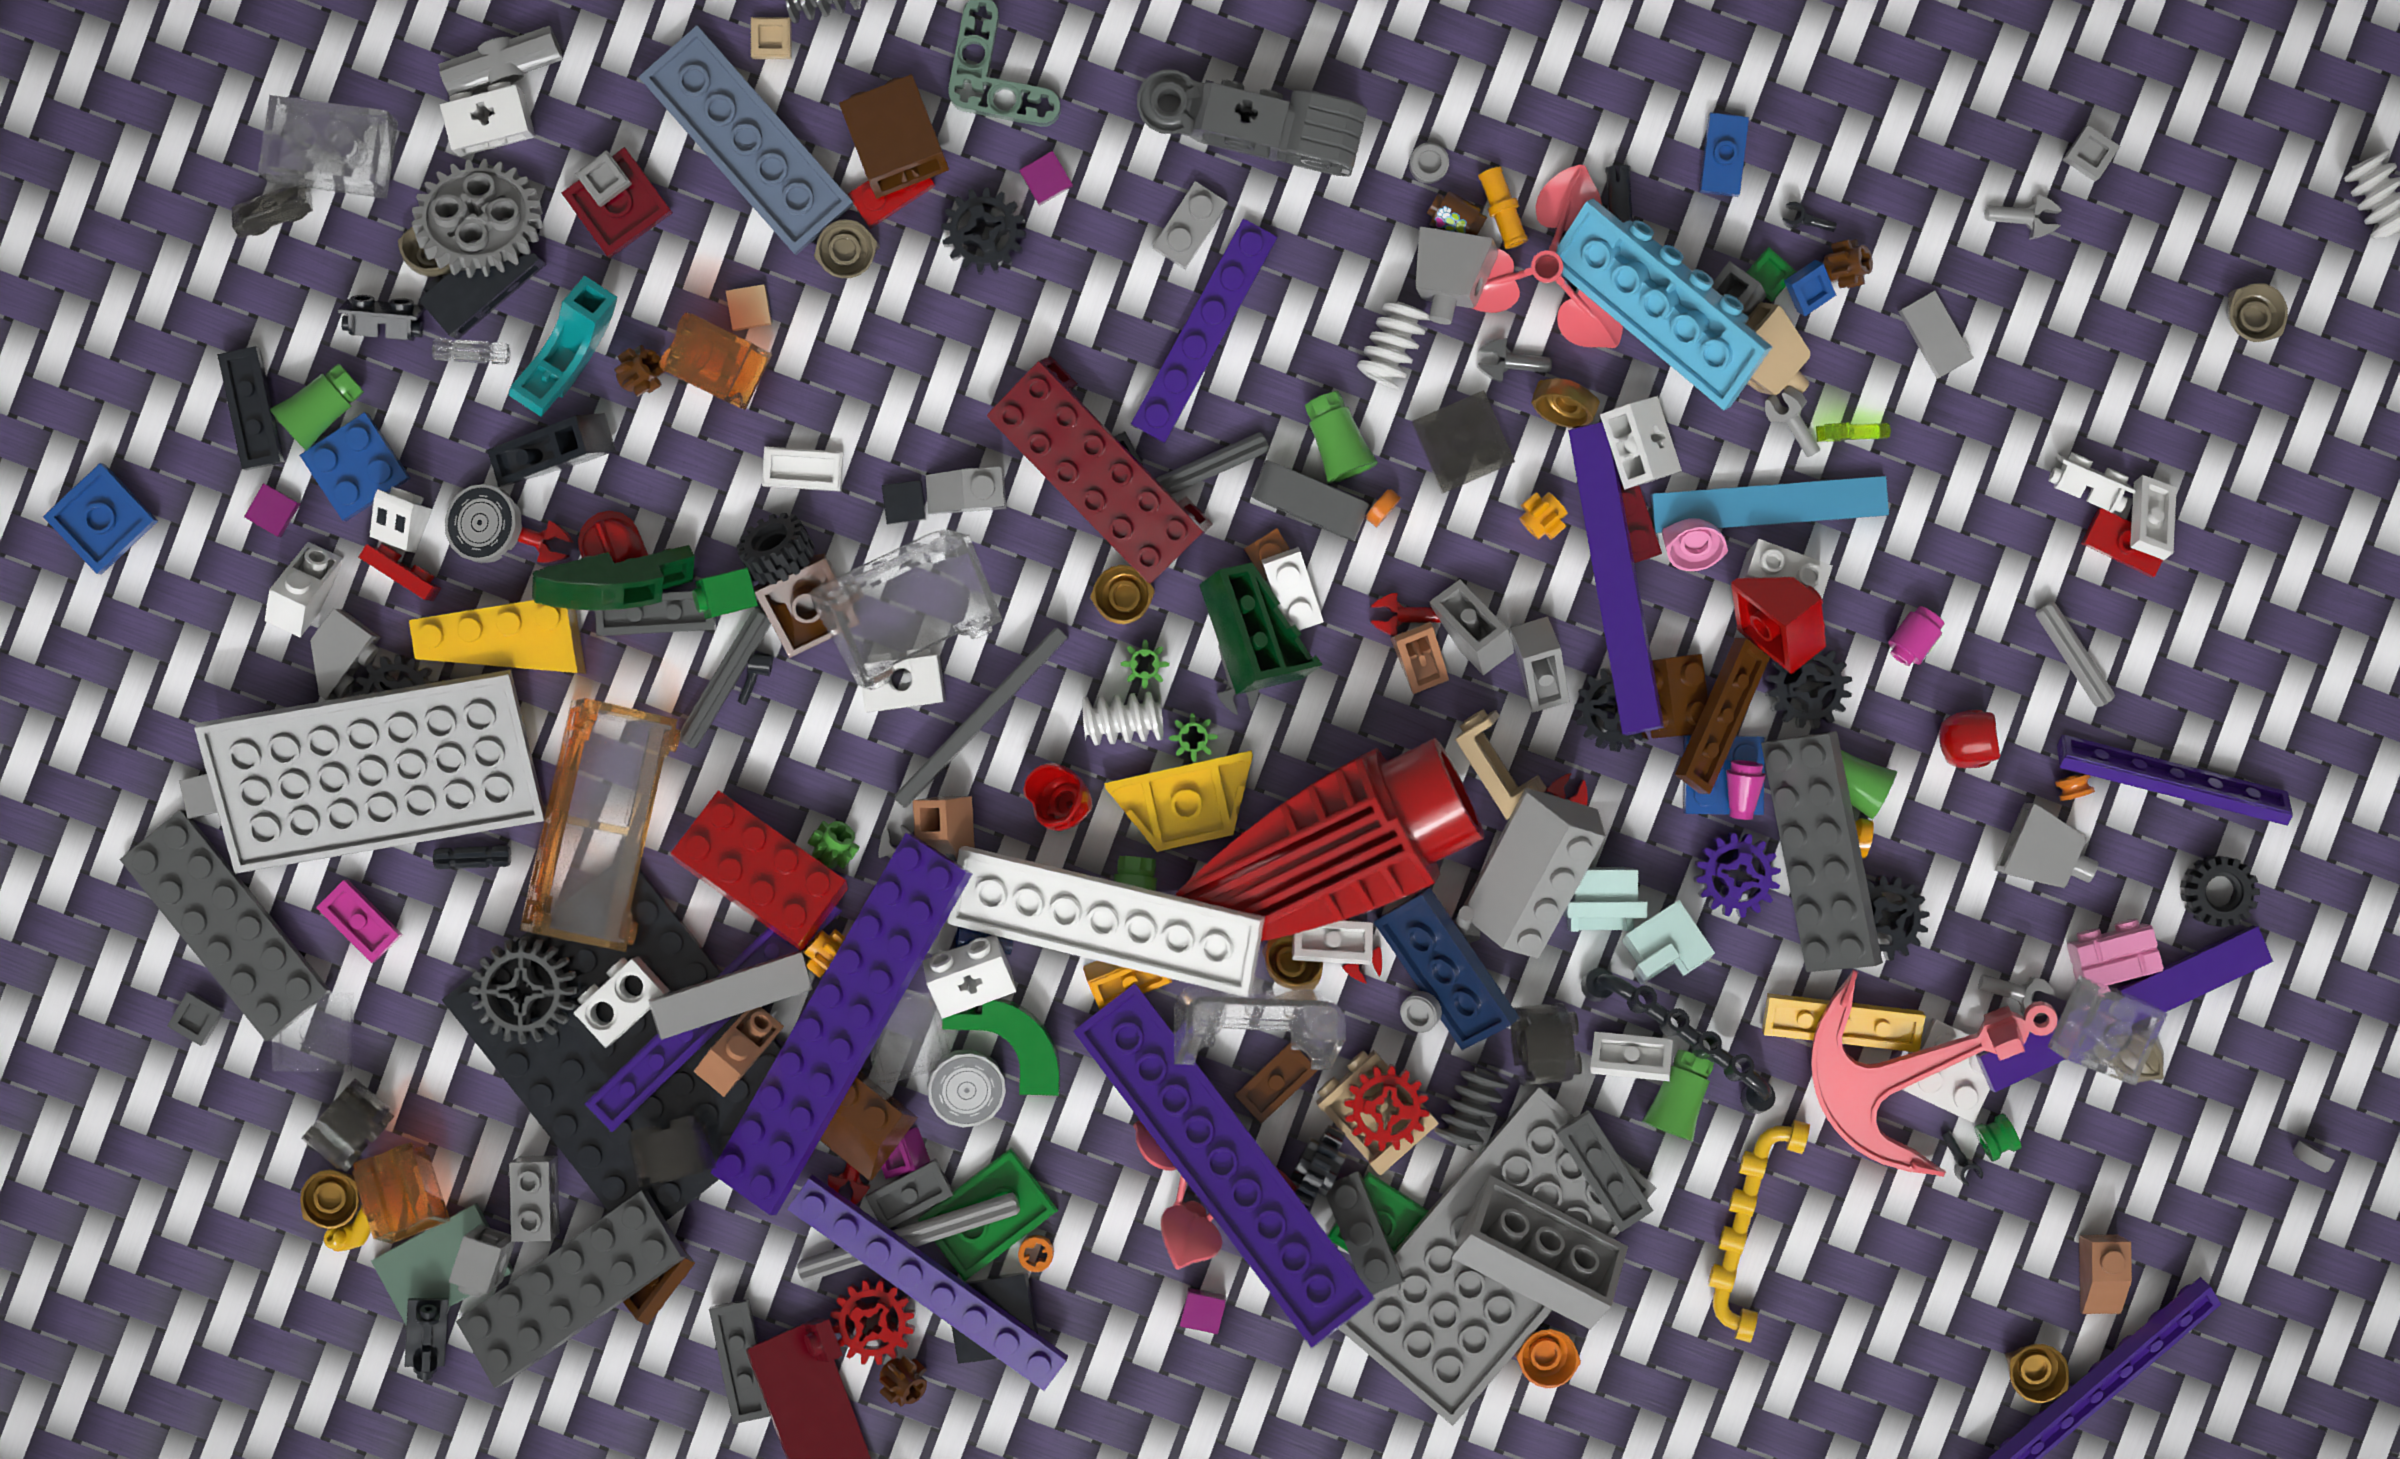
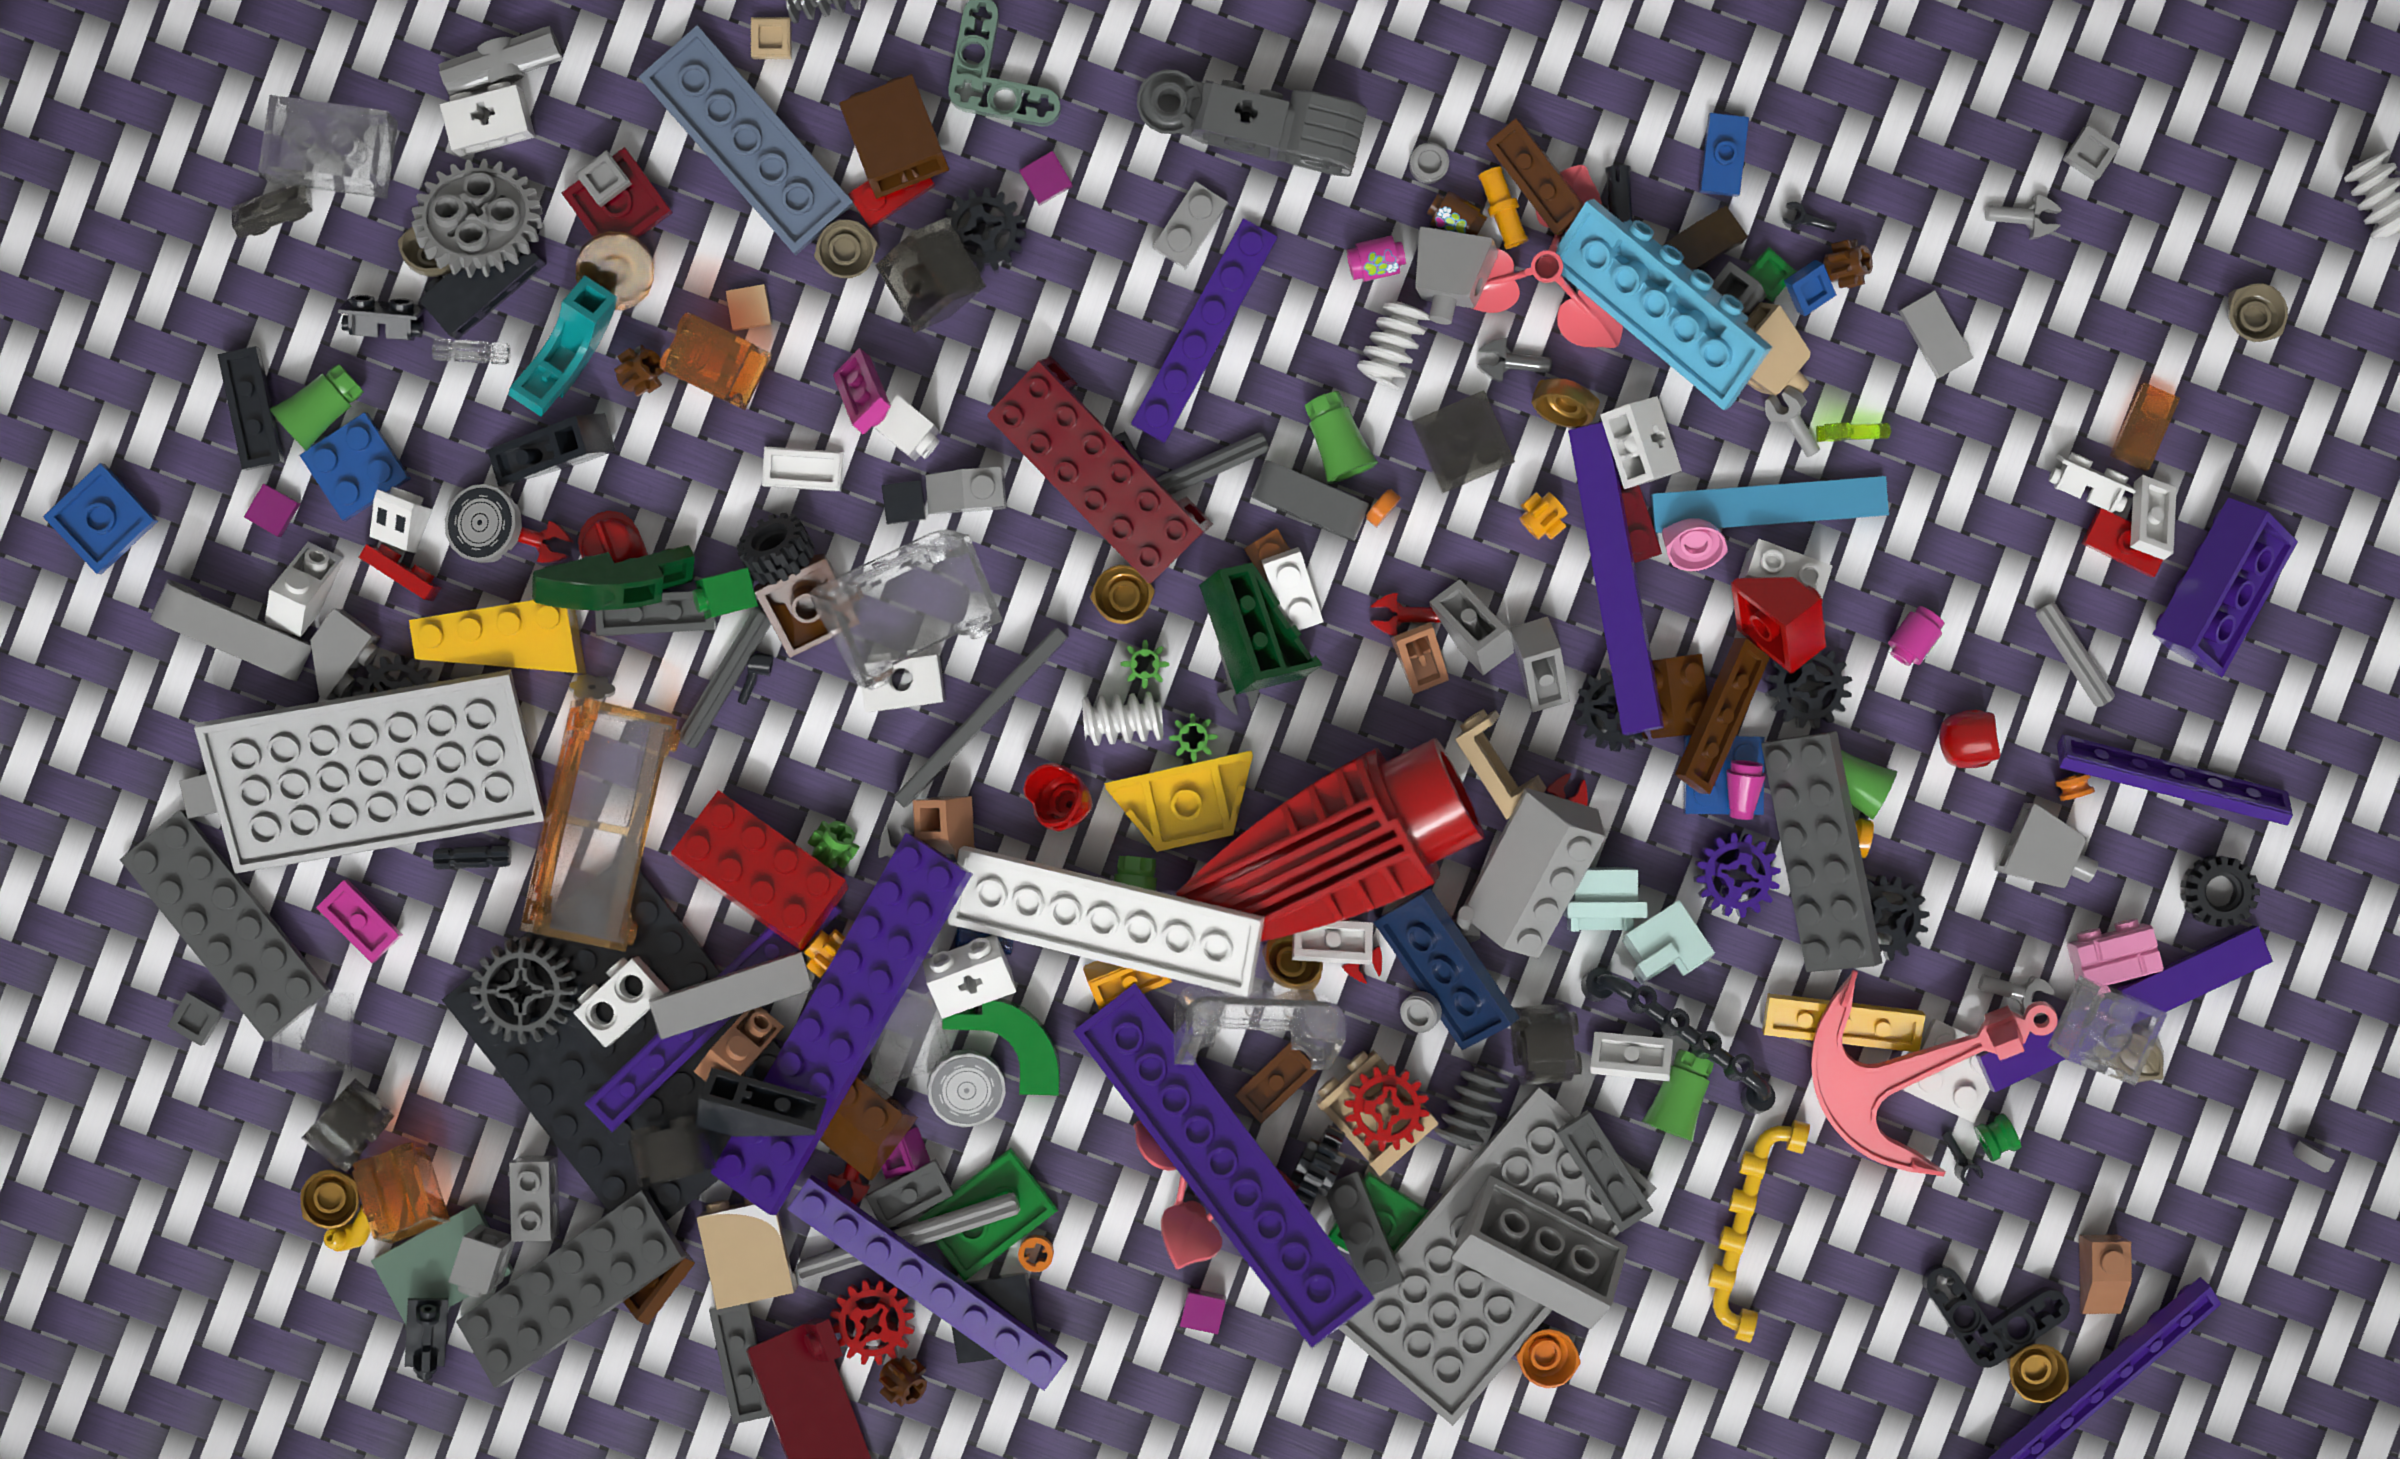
(230, 631): none -> light grey beam
(592, 688): none -> light grey plant
(618, 265): none -> clear orange tile
(744, 1253): none -> tan panel
(756, 1108): none -> black slope
(862, 391): none -> dark pink plate
(909, 430): none -> white brick
(930, 275): none -> clear smoke brick
(1376, 259): none -> dark pink brick
(1536, 176): none -> reddish brown plate
(1708, 239): none -> dark brown slope
(1995, 1329): none -> black beam
(2144, 426): none -> clear orange plate
(2225, 586): none -> dark purple slope

